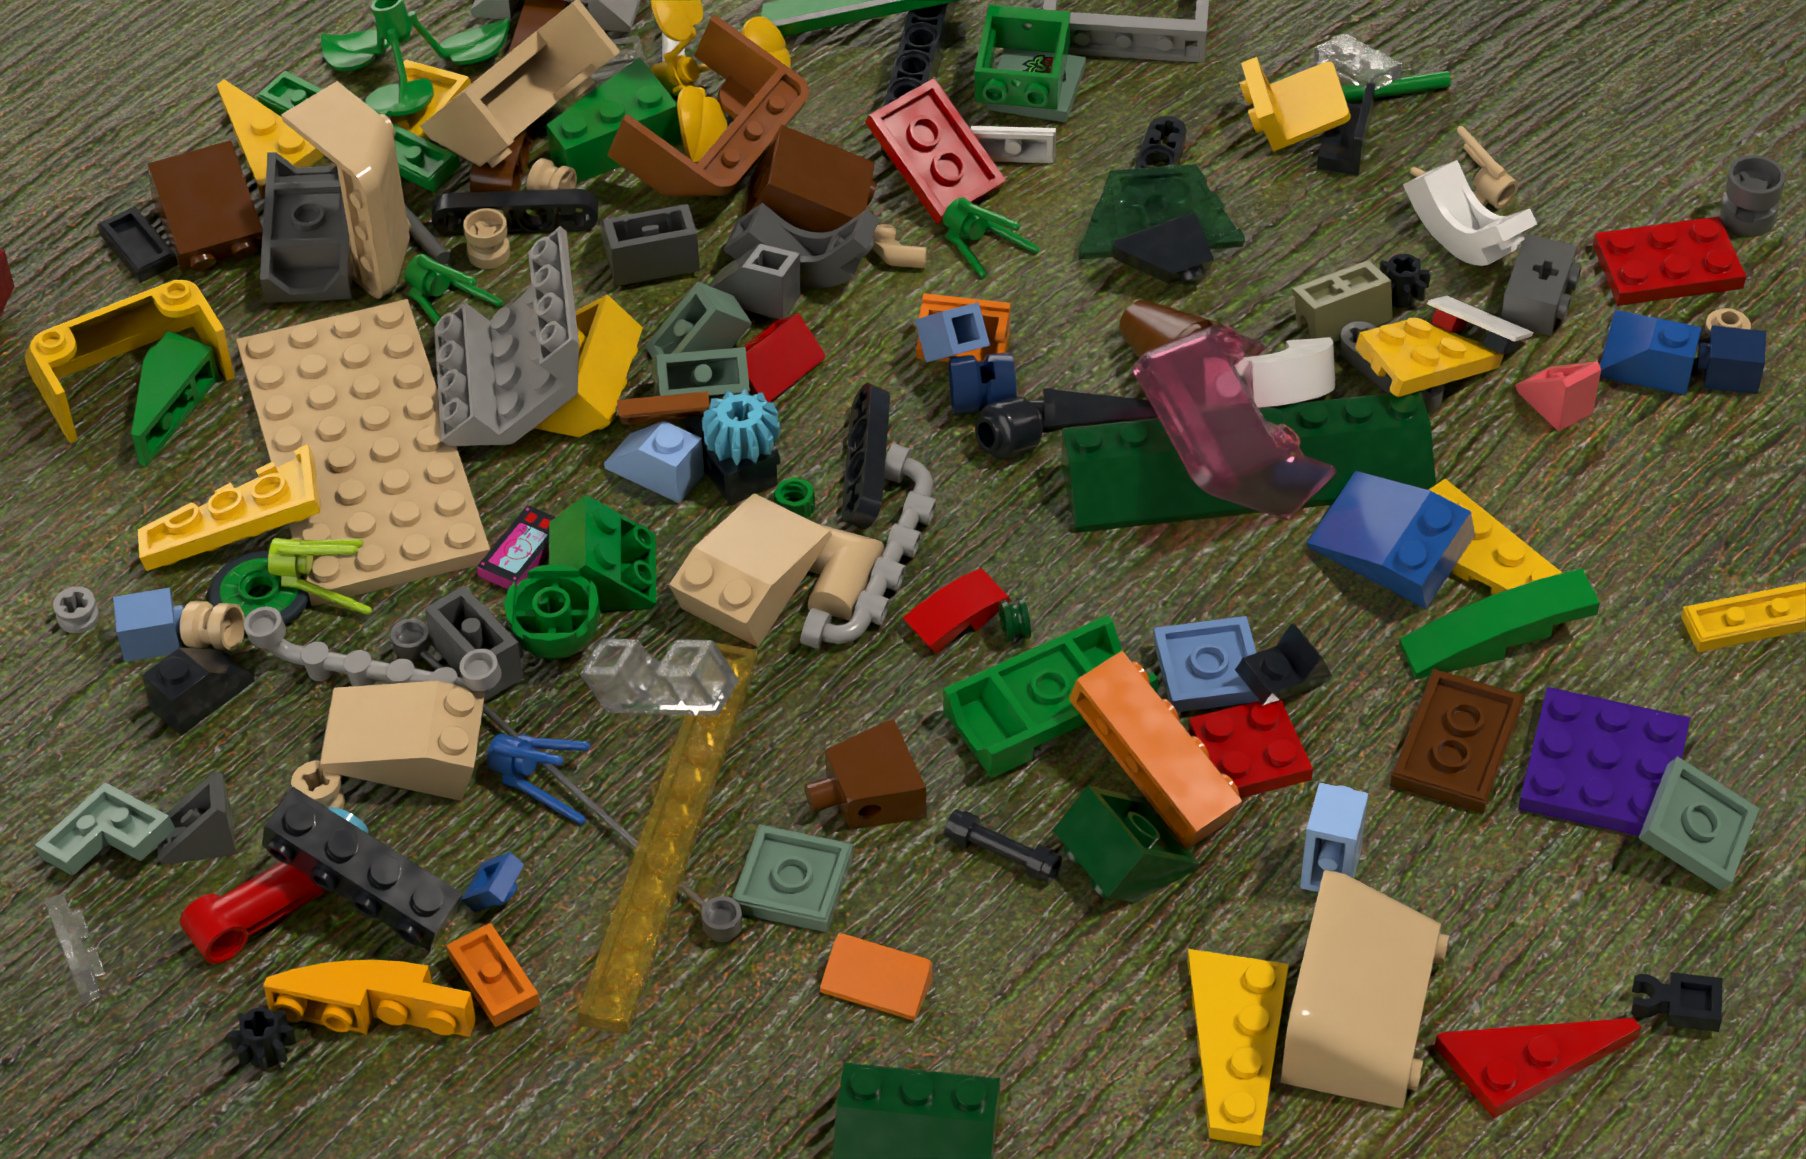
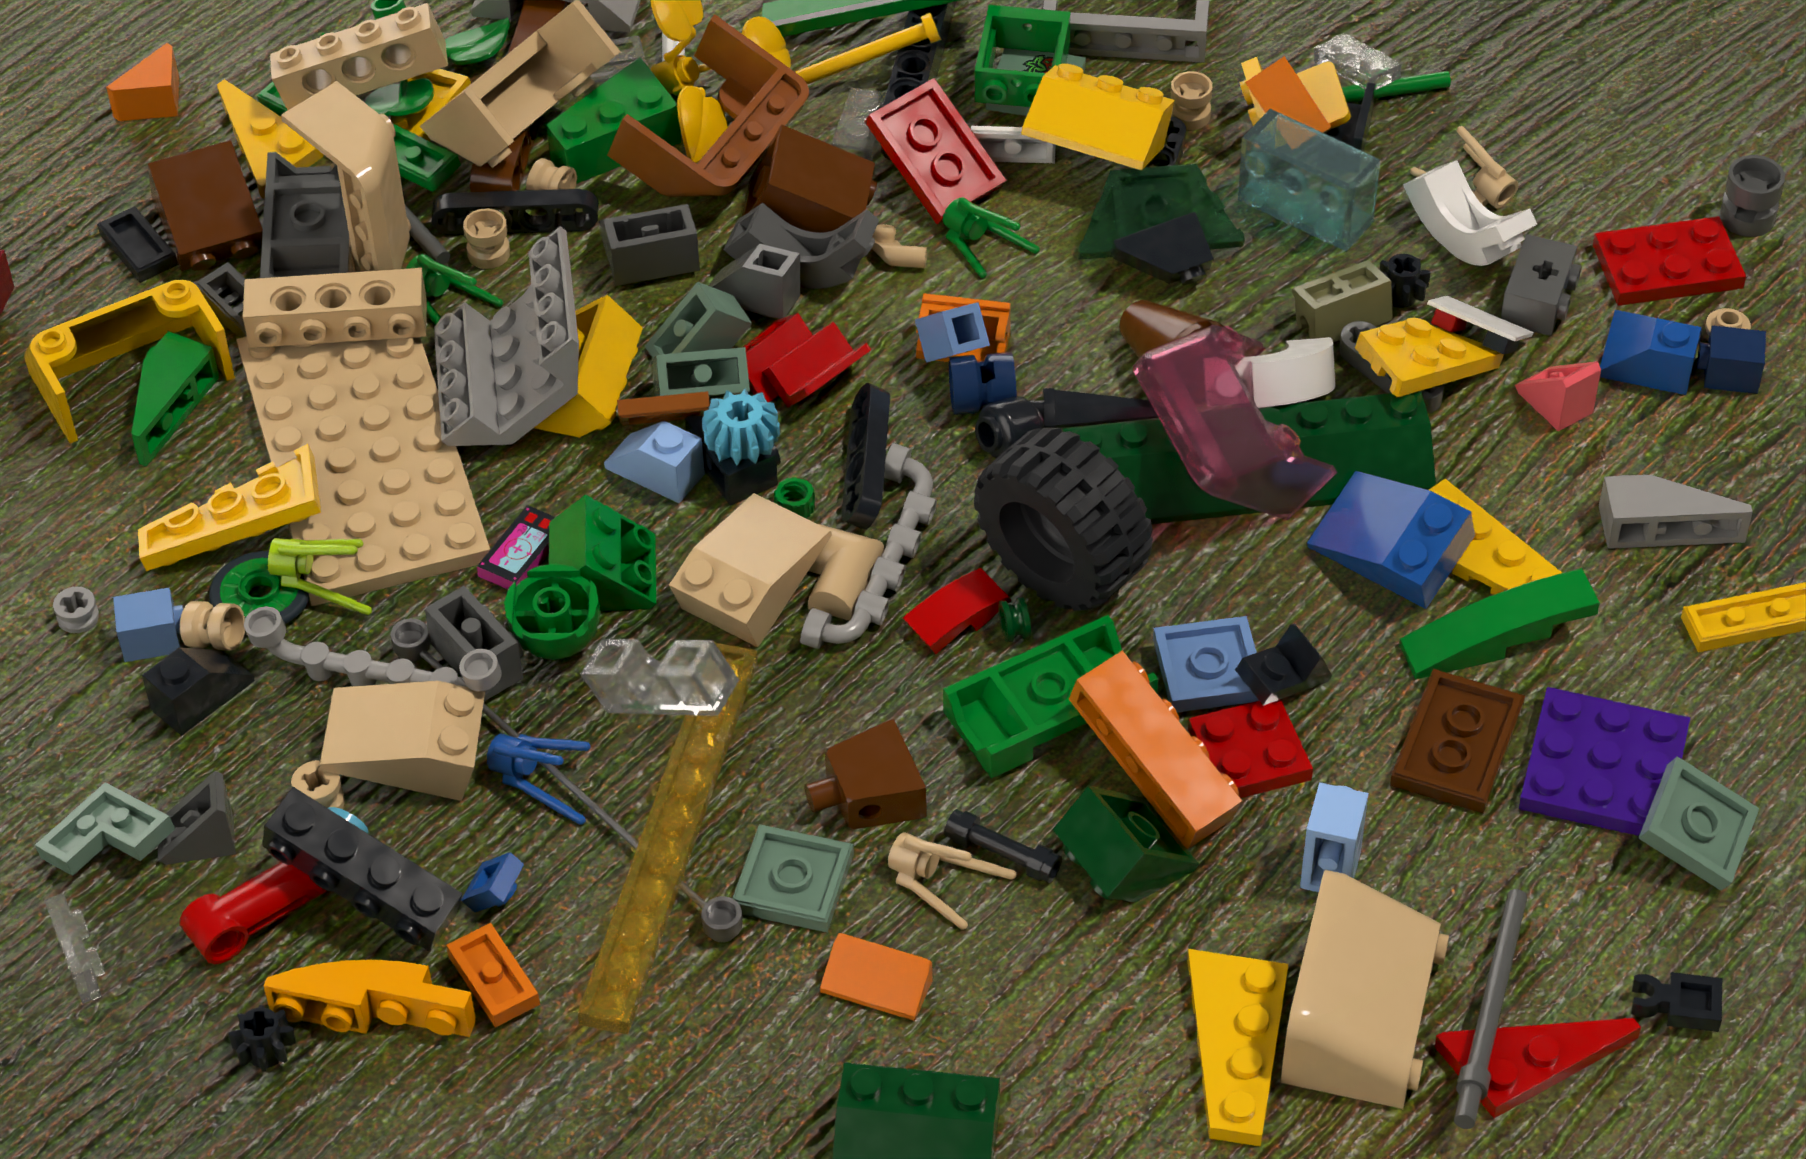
(147, 88): none -> orange slope
(215, 284): none -> dark grey slope
(334, 307): none -> tan brick
(361, 56): none -> tan brick
(812, 364): none -> red panel
(852, 132): none -> clear plate
(872, 50): none -> yellow bar
(920, 858): none -> tan plant
(1063, 518): none -> black tyre
(1099, 116): none -> yellow slope
(1192, 99): none -> tan wheel
(1284, 92): none -> orange hinge
(1308, 179): none -> clear light blue piece
(1475, 1077): none -> dark grey bar
(1667, 513): none -> light grey slope

